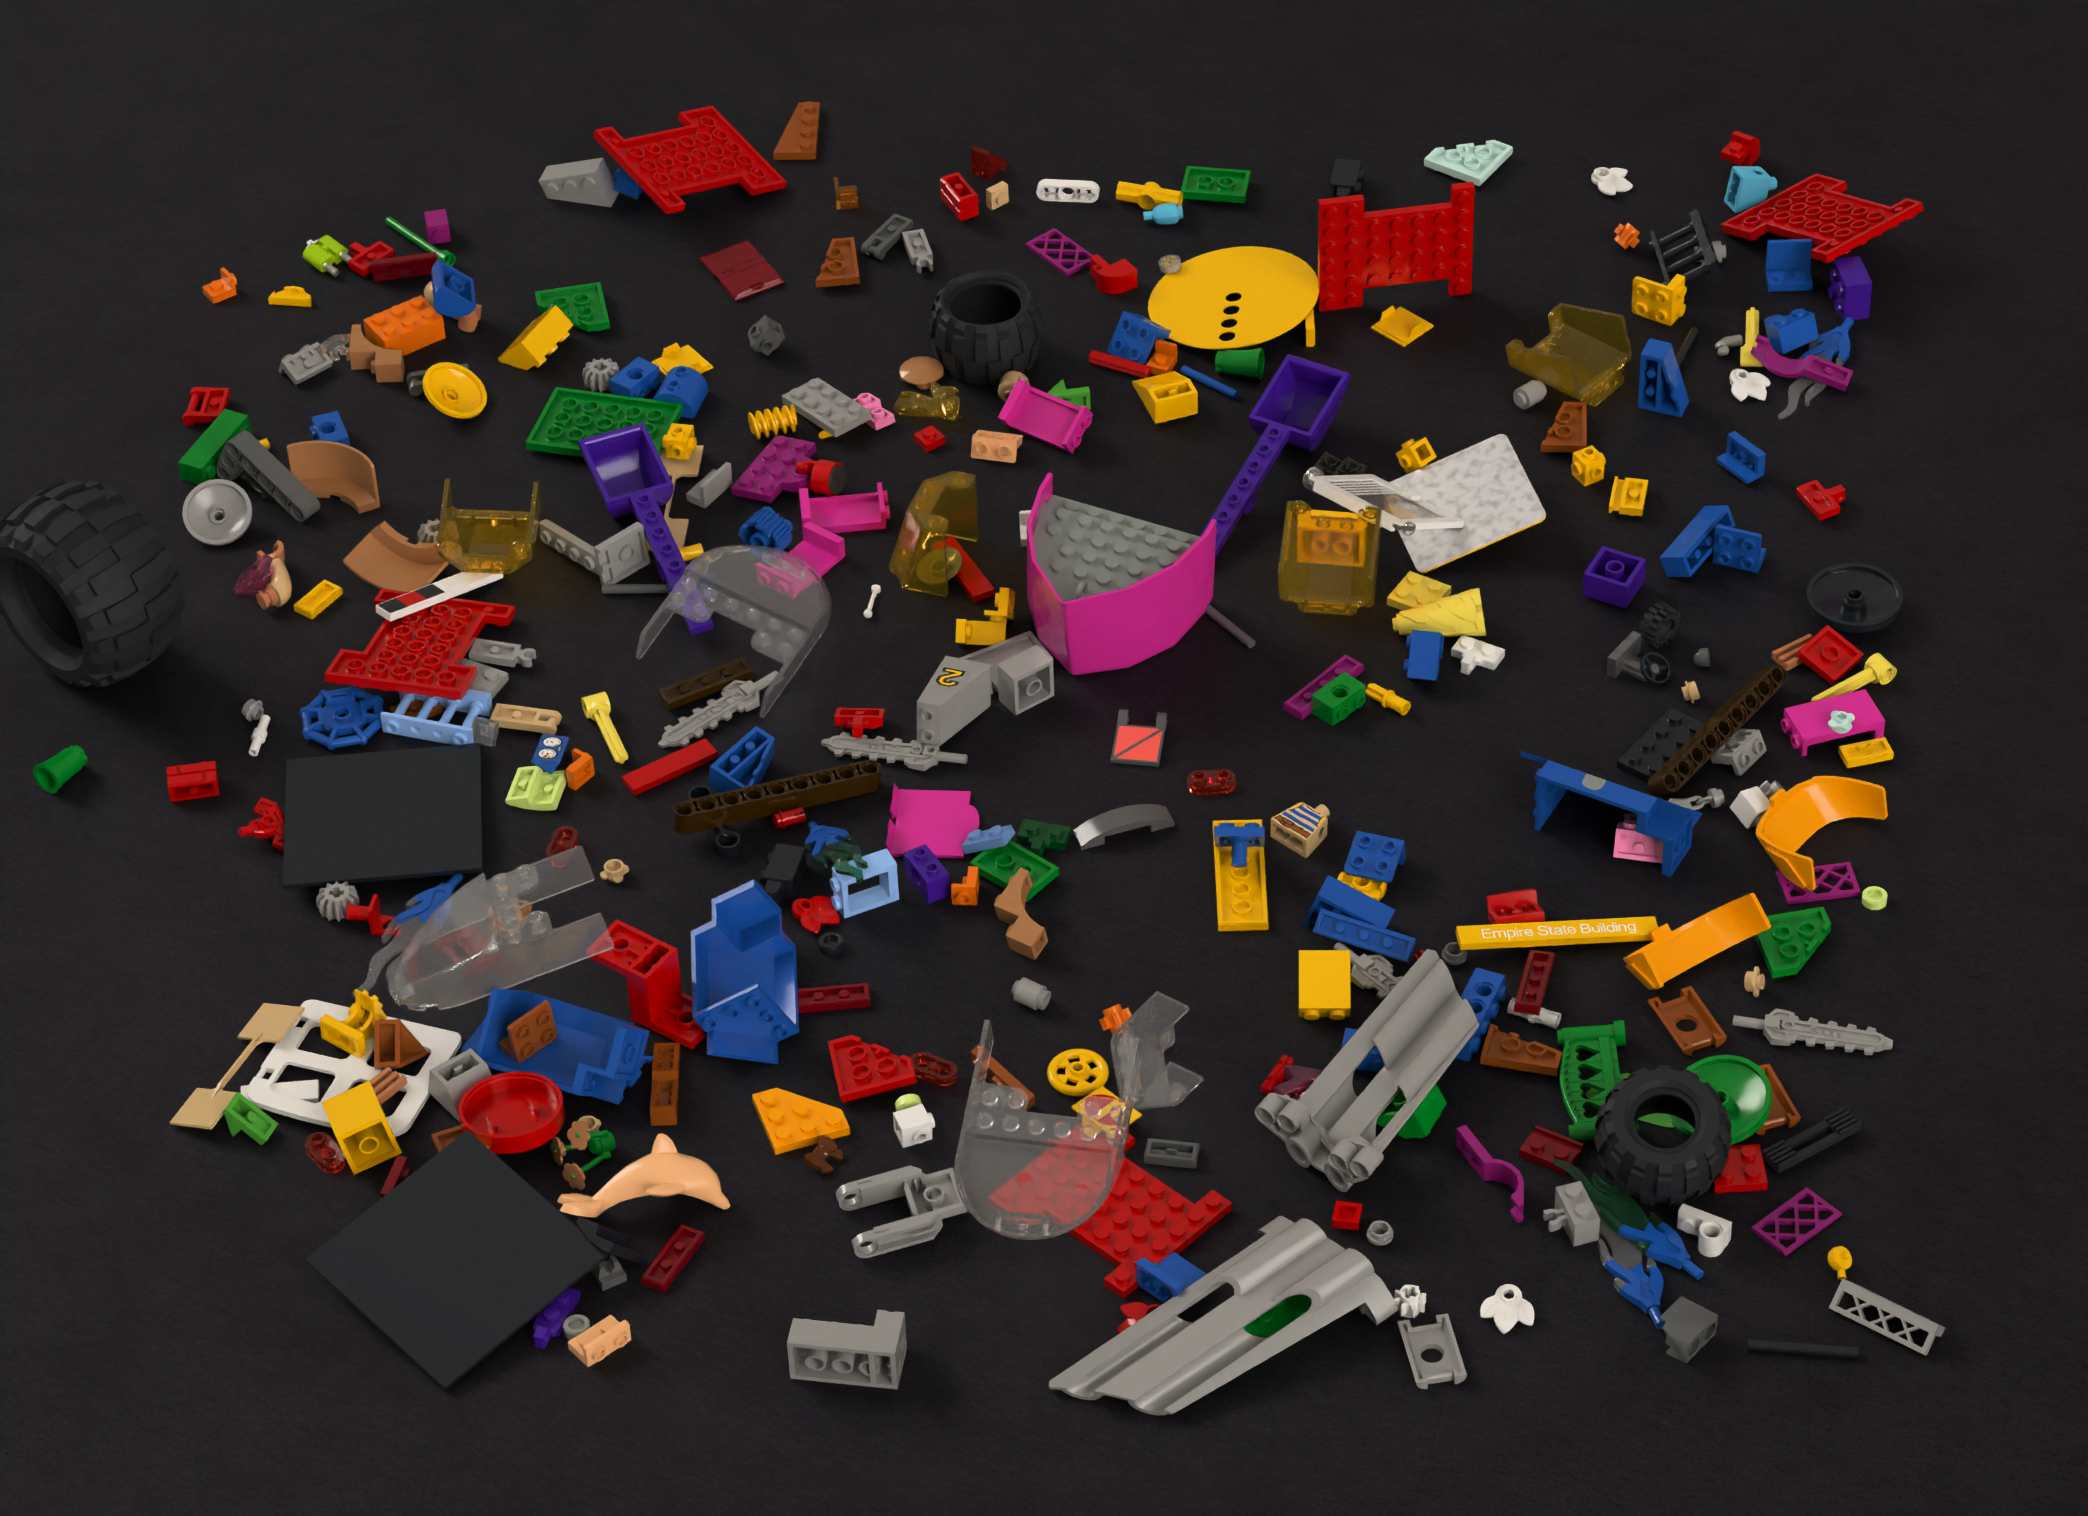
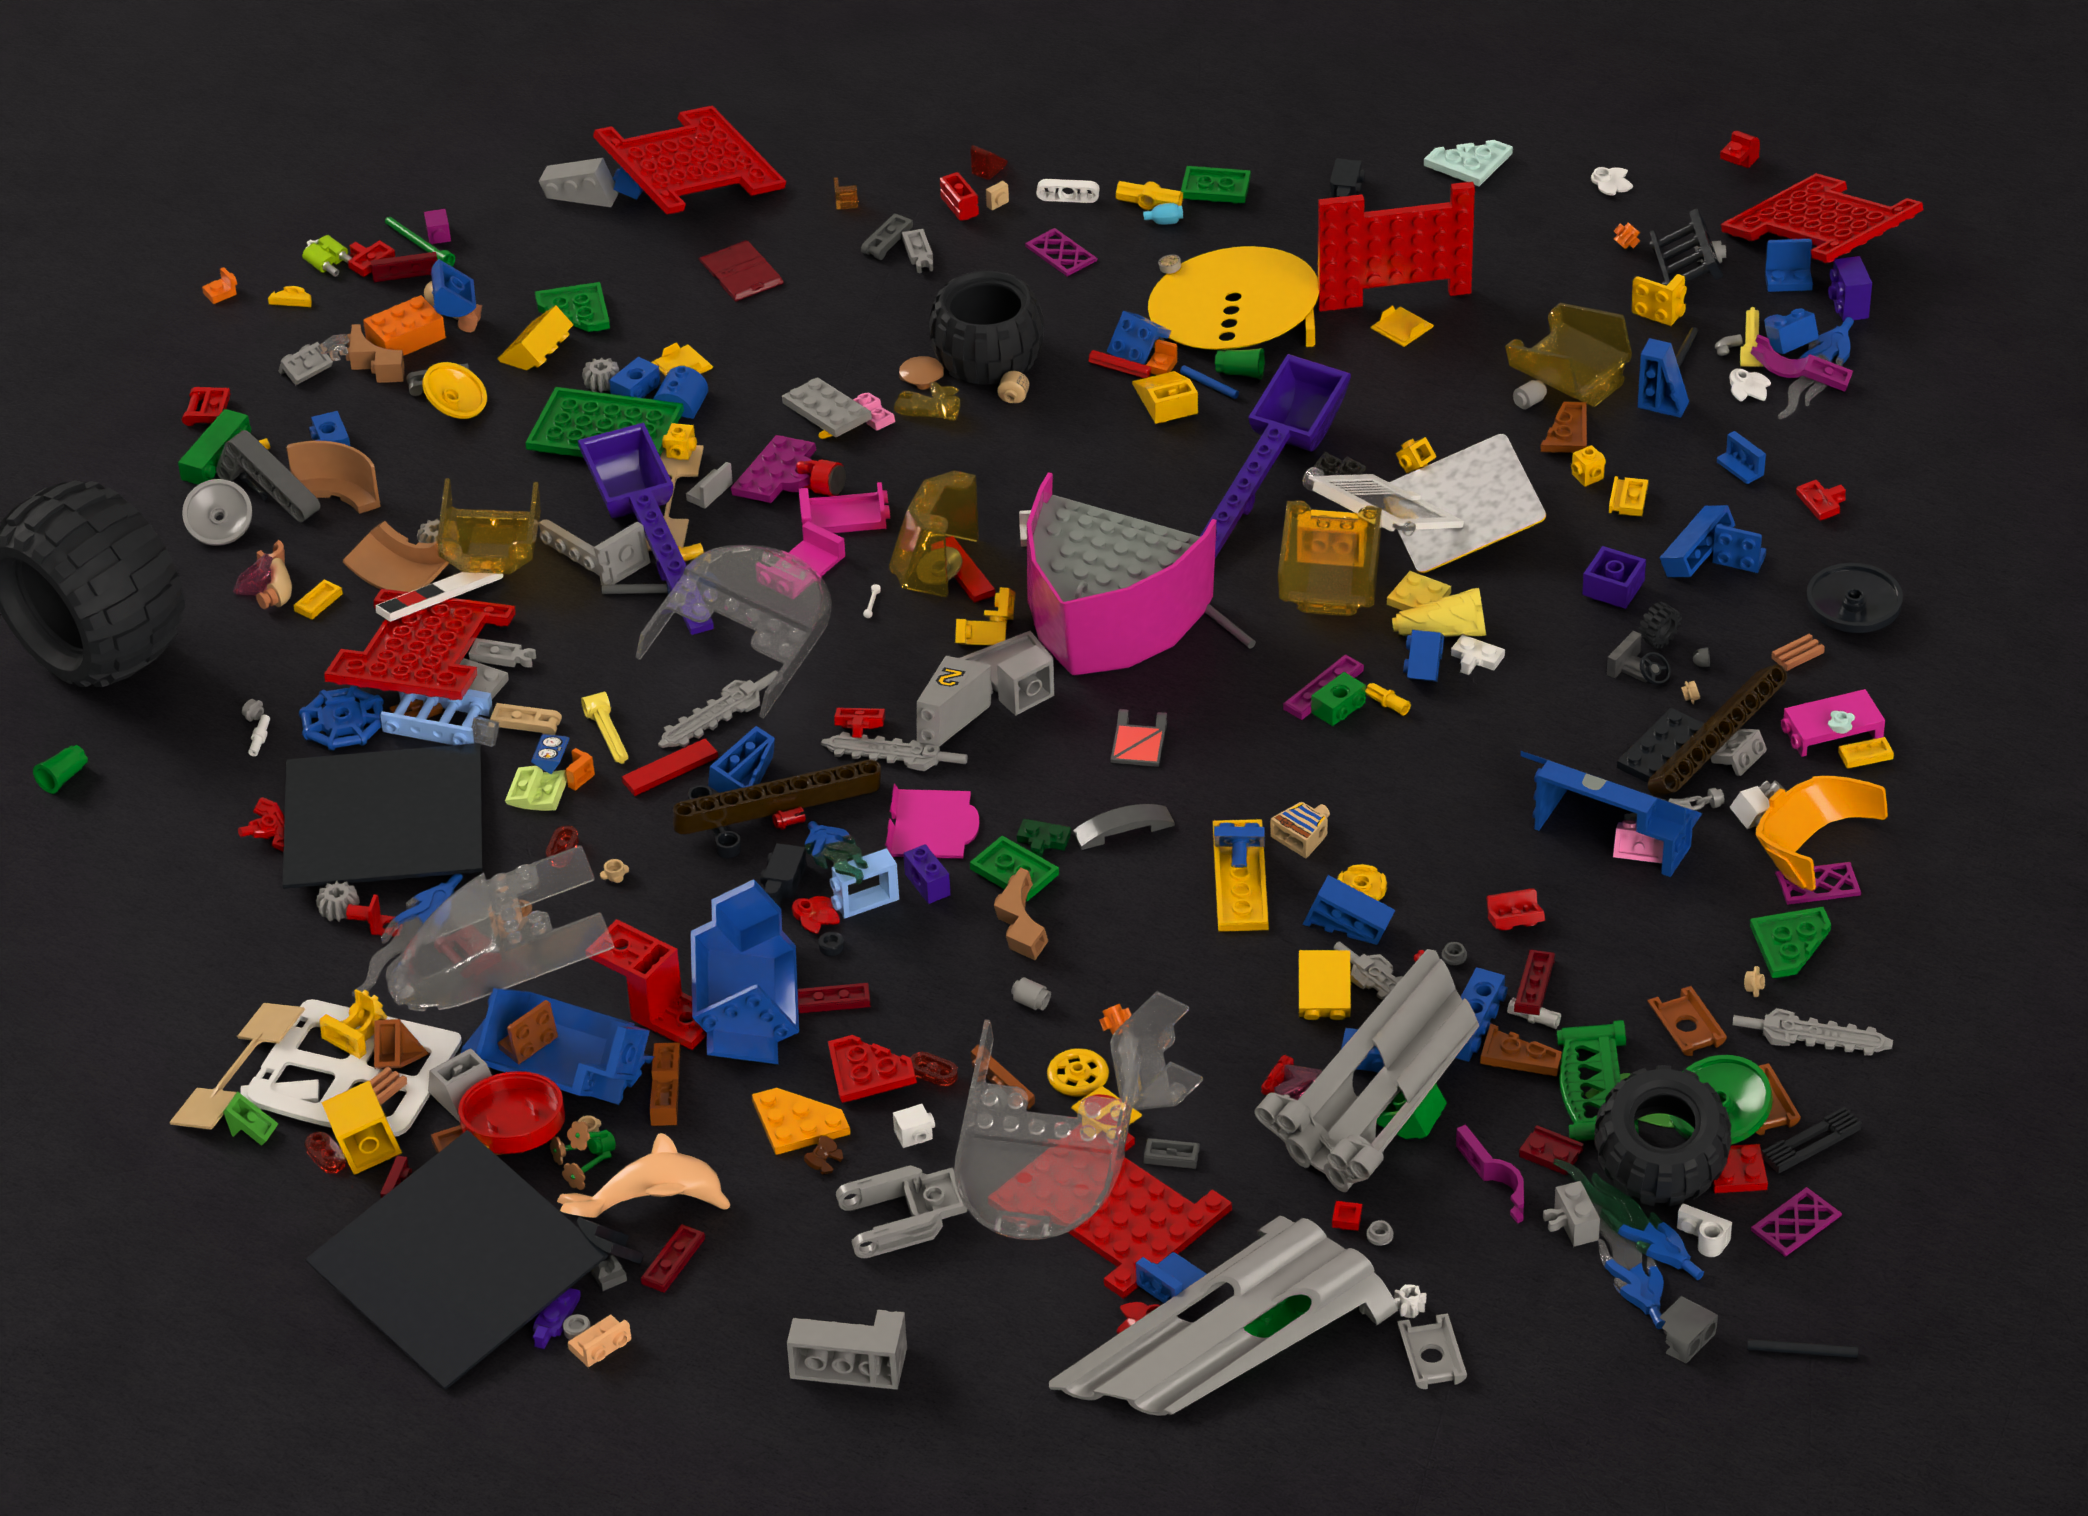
(193, 781): red brick -> none
(705, 683): dark brown plate -> none
(766, 335): dark grey brick -> none
(766, 529): blue brick -> none
(773, 421): yellow piece -> none
(800, 134): dark orange wing -> none
(840, 264): dark orange wing -> none
(907, 1101): yellowish green tile -> none
(929, 438): red plate -> none
(968, 891): orange bracket -> none
(987, 839): medium blue plate -> none
(995, 446): light nougat bracket -> none
(1045, 417): dark pink panel -> none
(1076, 396): bright green slope -> none
(1113, 278): red brick -> none
(1211, 781): clear red plate -> none
(1364, 935): blue tile -> none
(1375, 857): blue bracket -> none
(1507, 1311): white plate -> none
(1555, 933): yellow tile -> none
(1696, 941): light orange piece -> none
(1748, 187): medium azure torso -> none
(1829, 655): red plate -> none
(1840, 1260): yellow piece -> none
(1874, 898): yellowish green tile -> none
(1875, 670): light yellow axle -> none
(1895, 1311): light grey fence -> none

